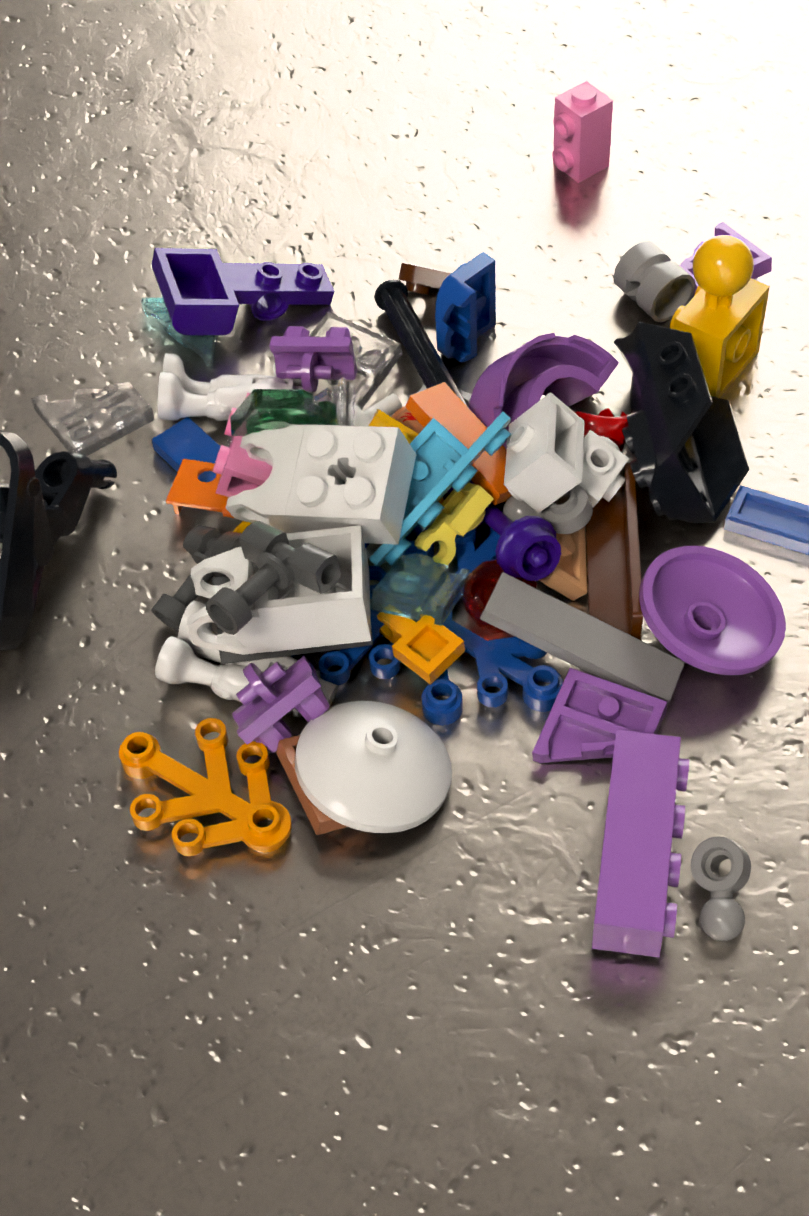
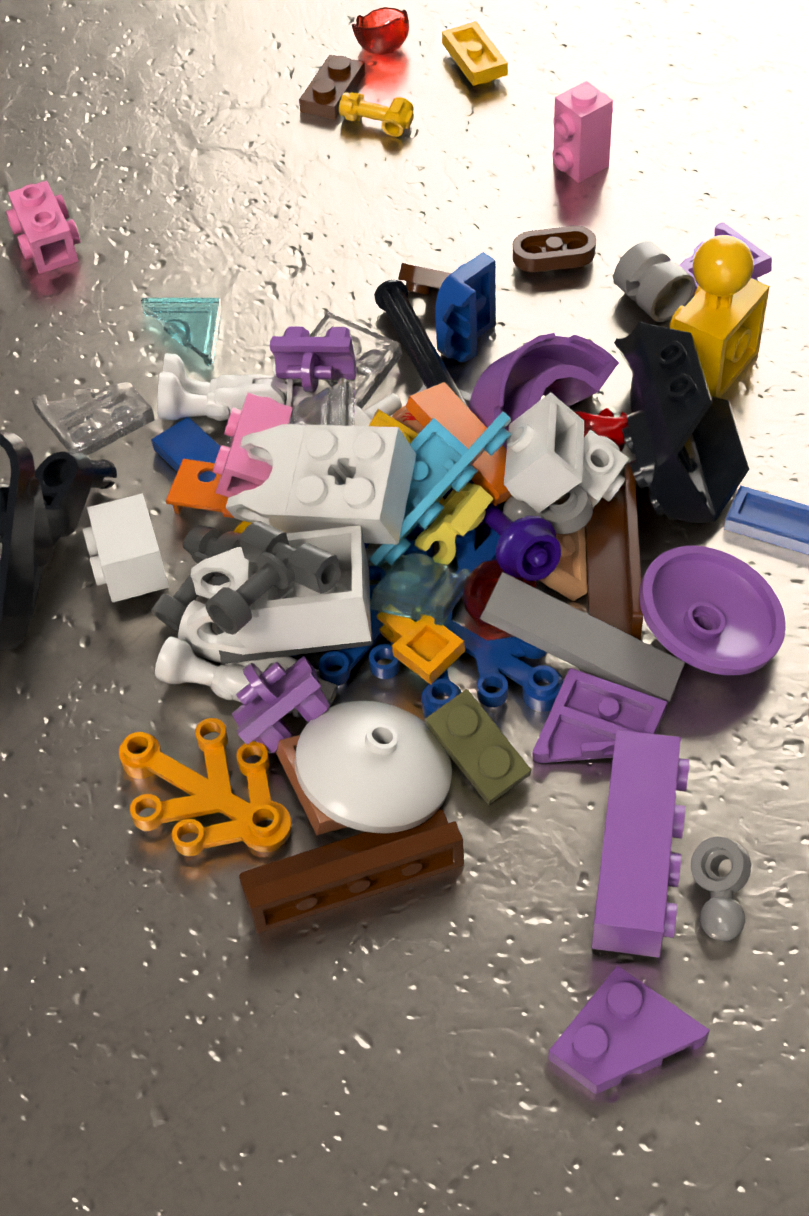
(43, 227): none -> bright pink brick
(126, 548): none -> white brick
(206, 293): dark purple plate -> none
(279, 408): clear green plate -> none
(332, 80): none -> reddish brown plate
(349, 871): none -> reddish brown panel
(382, 30): none -> clear red hair
(394, 118): none -> yellow bar
(475, 53): none -> yellow plate
(478, 747): none -> olive plate
(554, 248): none -> reddish brown plate
(623, 1033): none -> medium lavender wing

